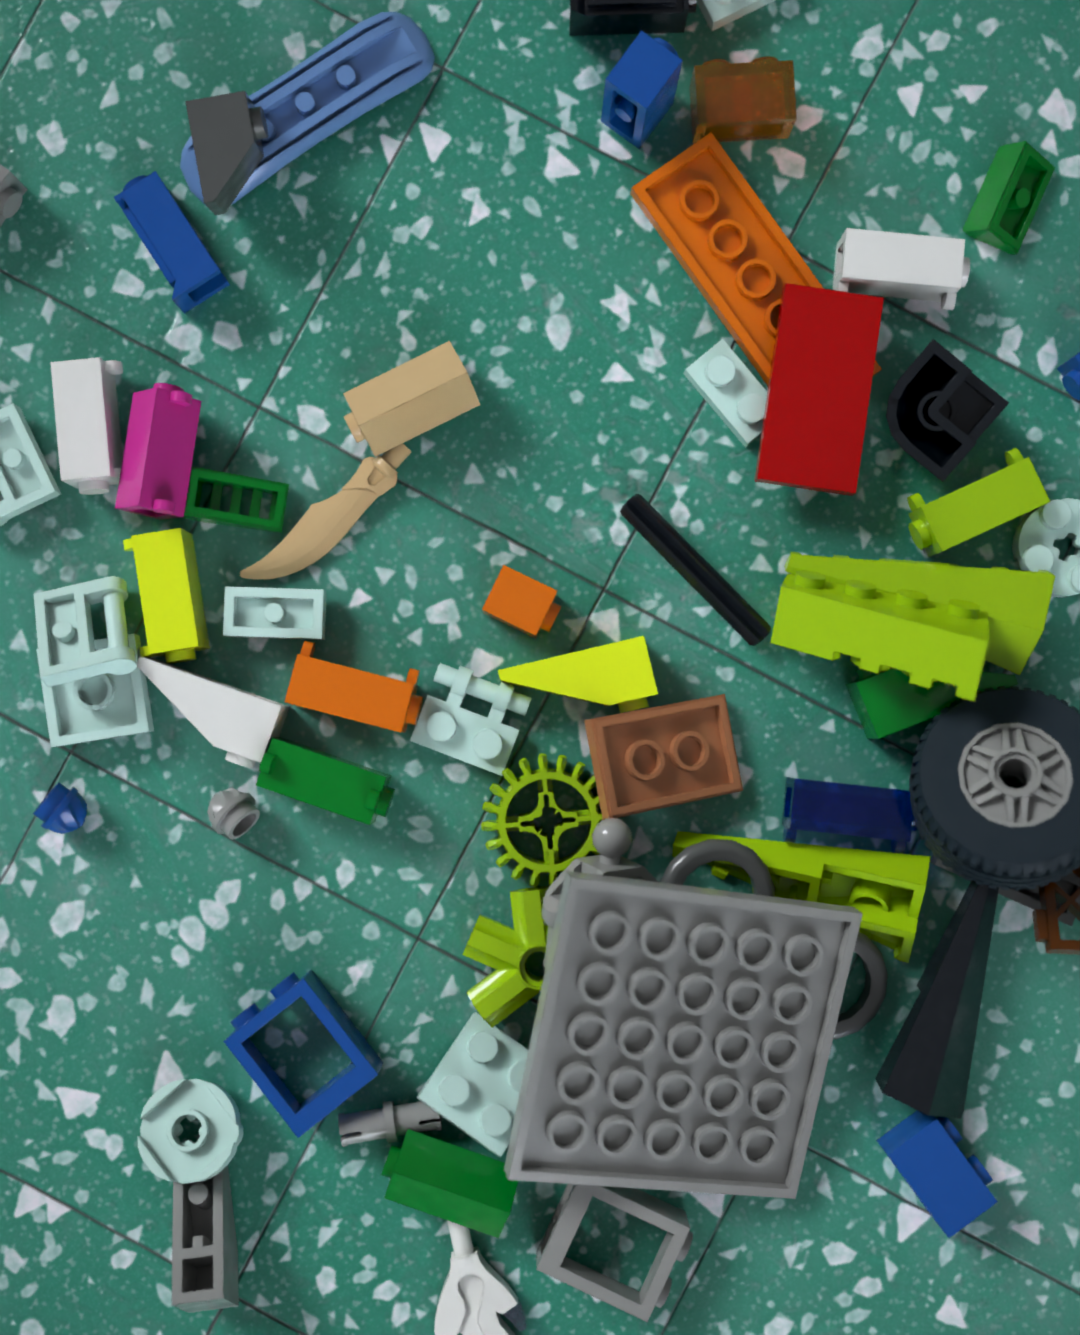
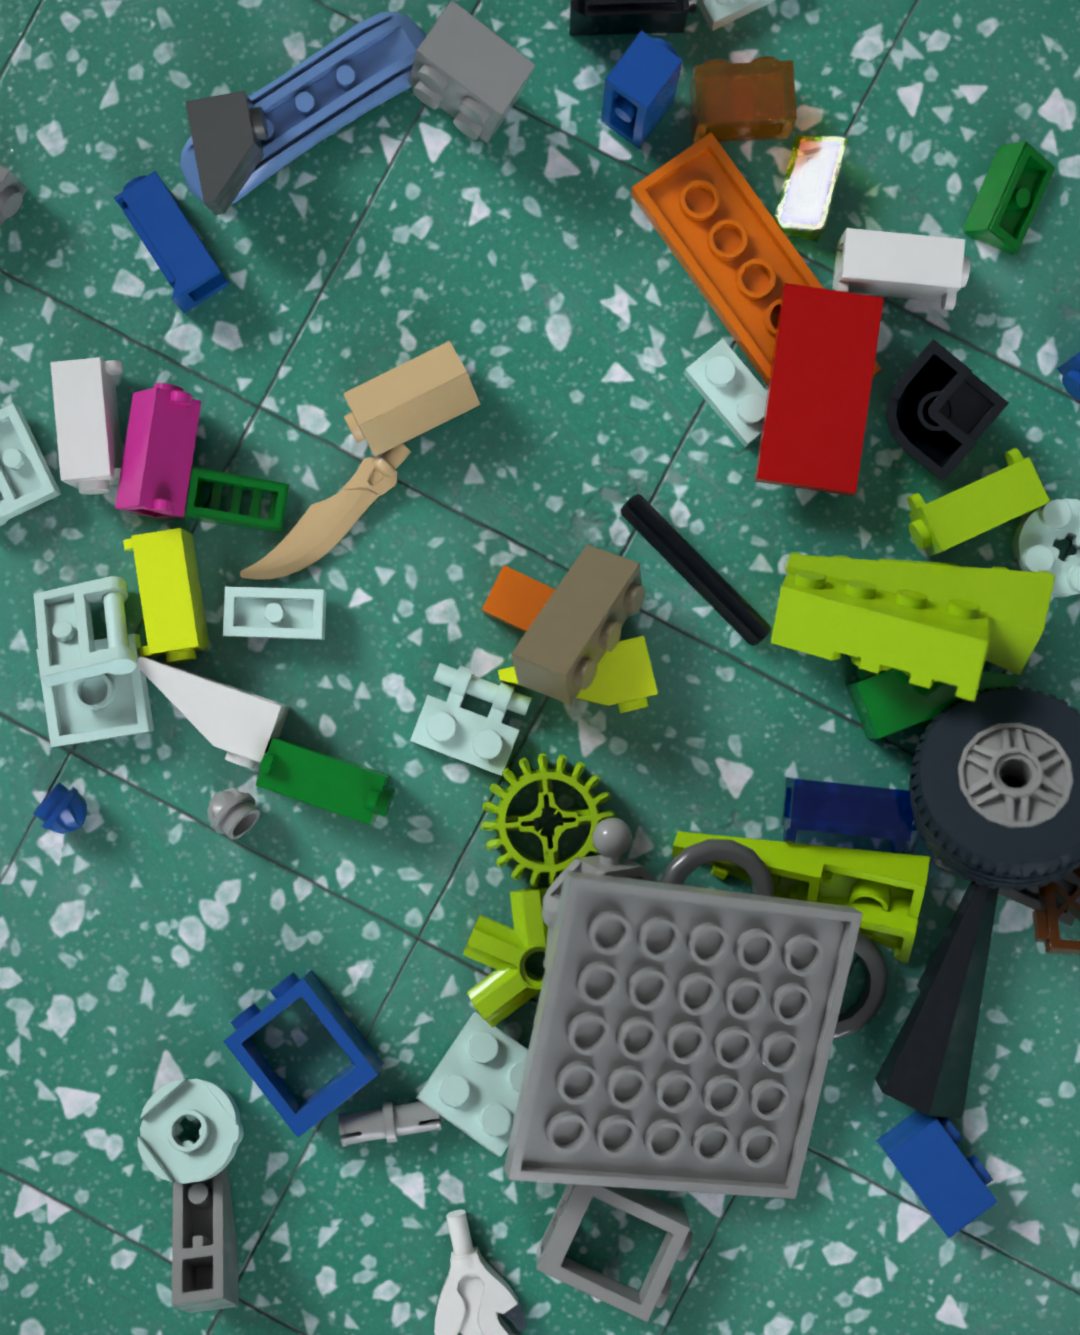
(354, 692): orange brick -> none
(450, 1183): green brick -> none
(468, 73): none -> light grey brick
(579, 624): none -> dark tan brick
(663, 756): nougat tile -> none
(810, 185): none -> slope

